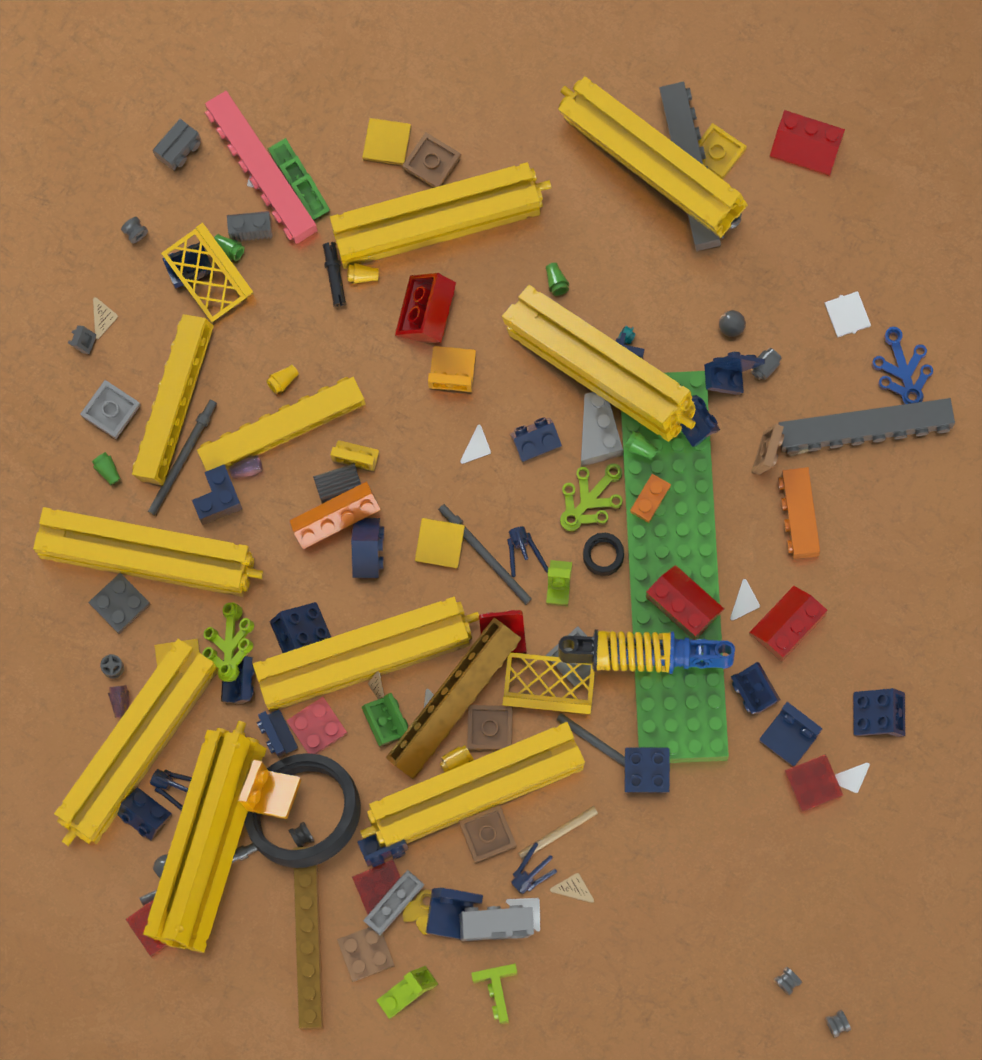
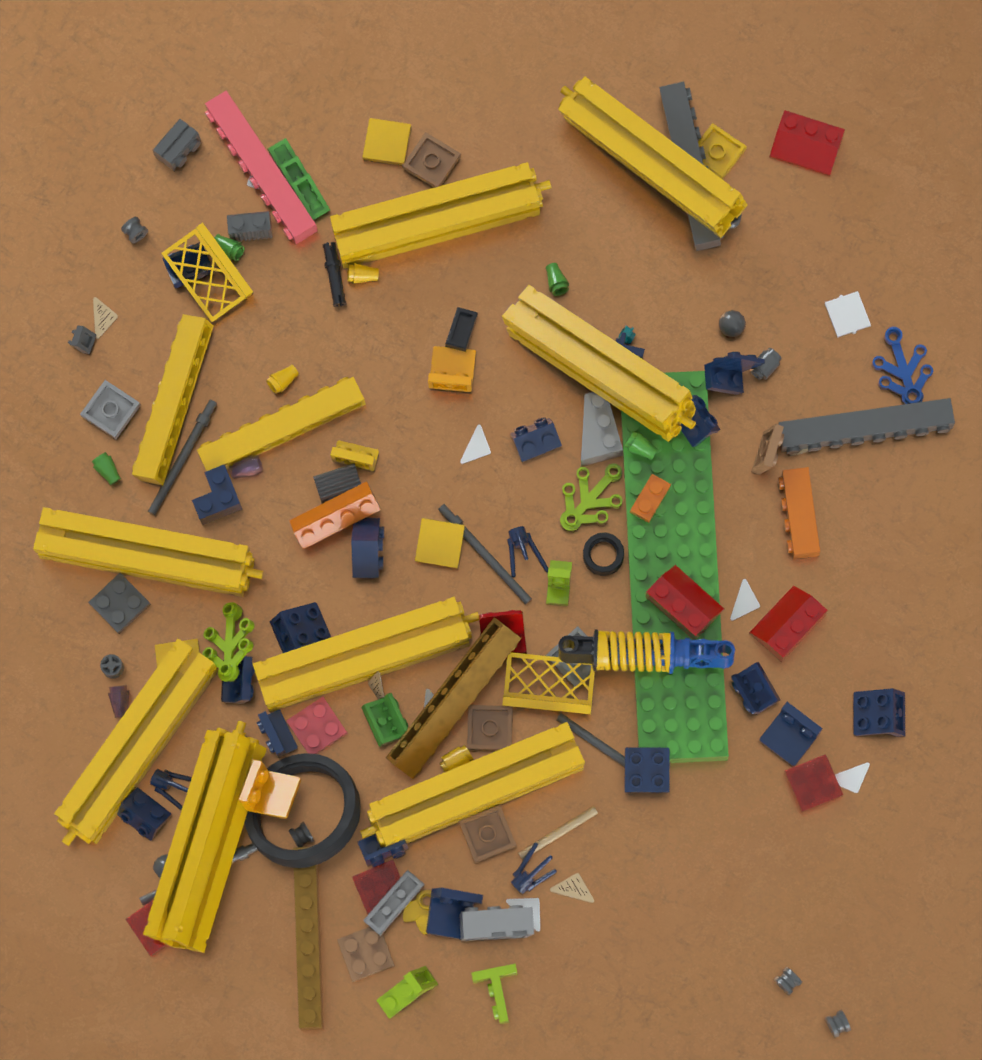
(425, 308): red slope -> none
(461, 329): none -> black tile

